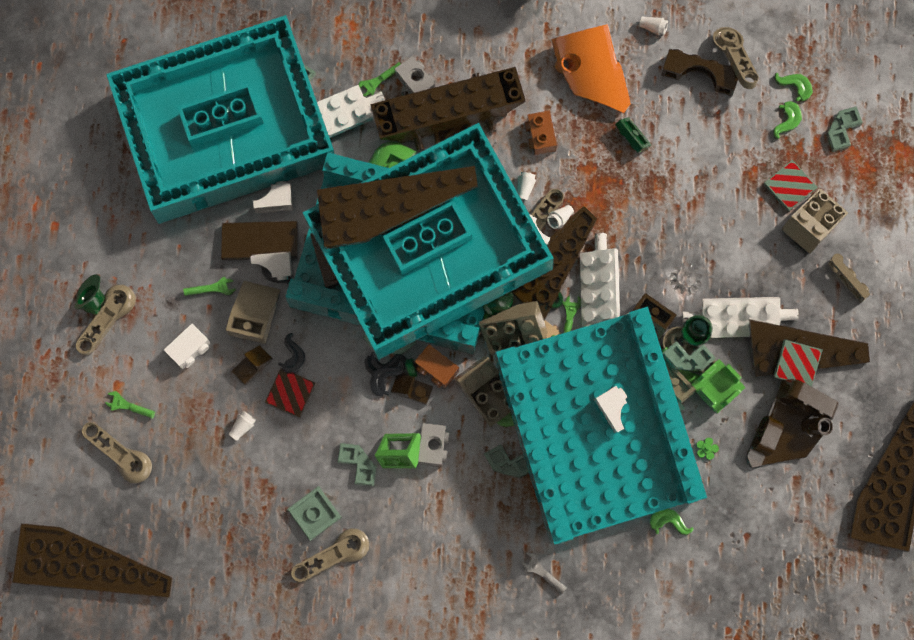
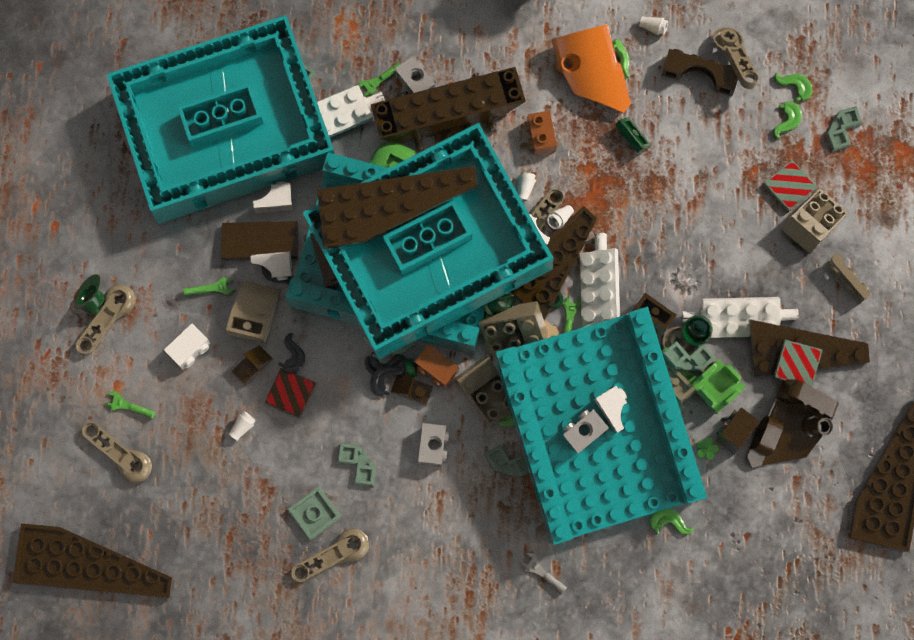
(399, 458): bright green tile -> none
(575, 439): none -> light grey brick
(624, 59): none -> bright green piece
(737, 431): none -> dark brown brick

